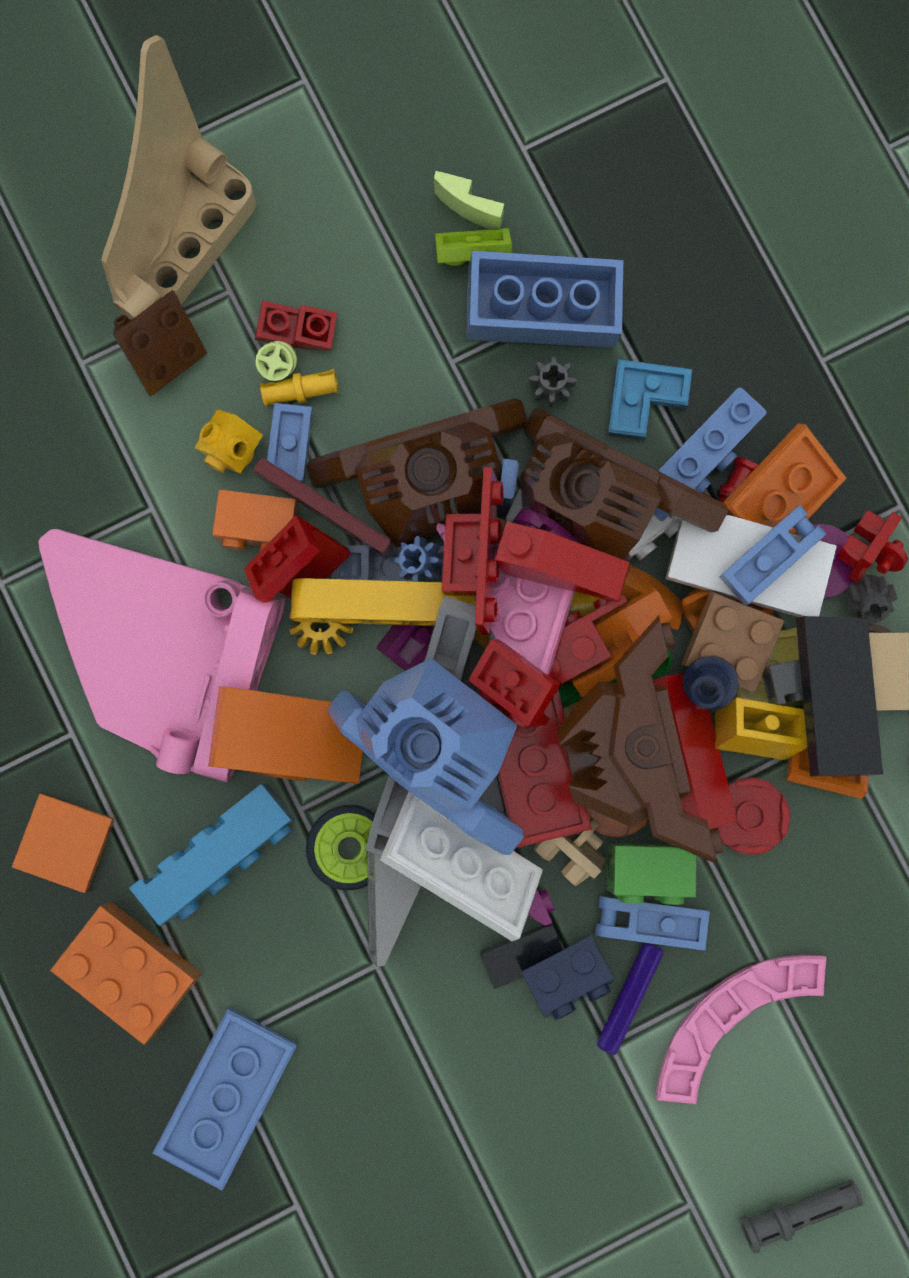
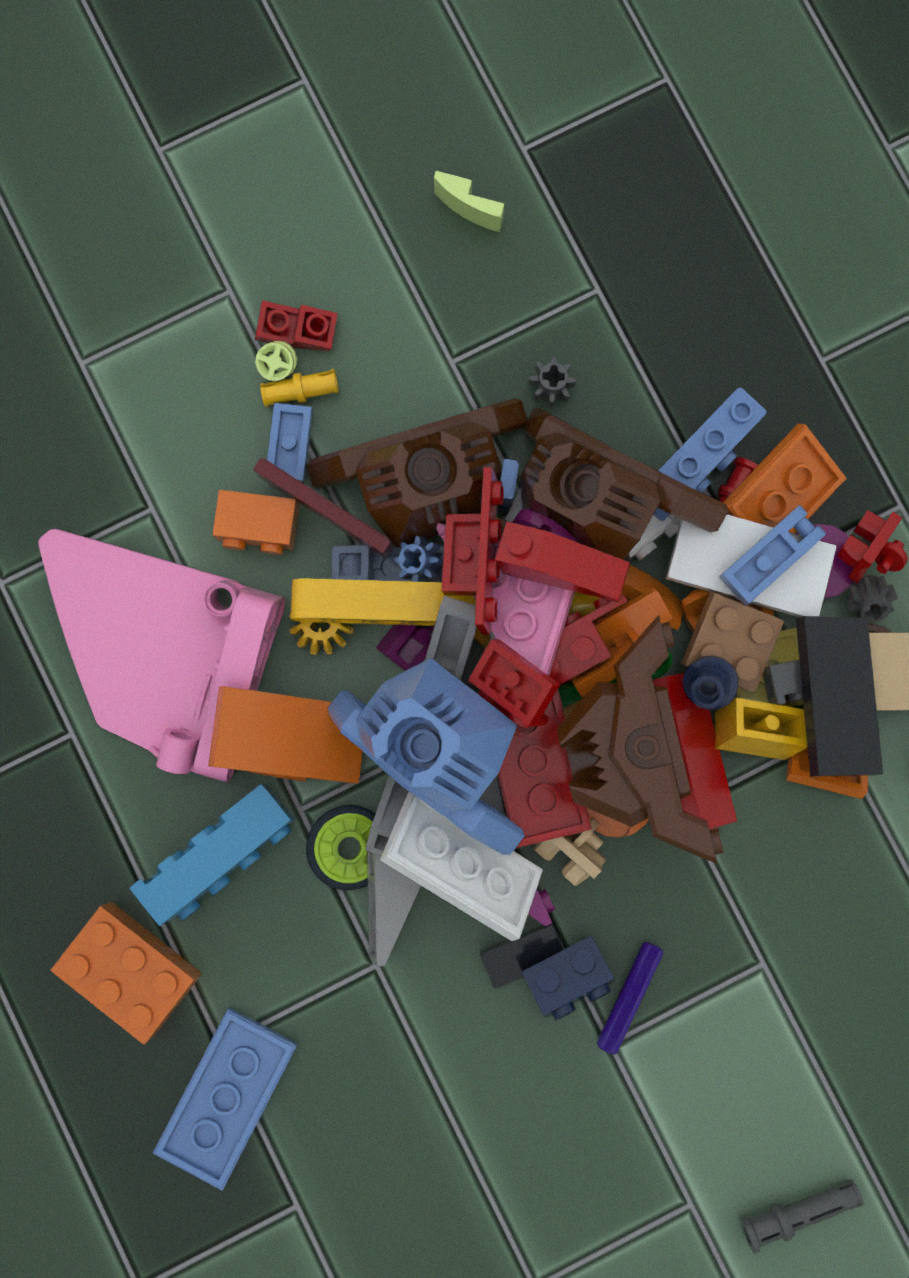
(63, 843): orange tile -> none
(159, 342): reddish brown hinge -> none
(169, 195): tan panel -> none
(227, 442): yellow brick -> none
(294, 554): red bracket -> none
(456, 247): lime plate -> none
(544, 299): medium blue brick -> none
(638, 387): dark azure tile -> none
(650, 870): bright green brick -> none
(654, 923): medium blue plate -> none
(726, 1006): bright pink tile -> none
(760, 815): red tile -> none

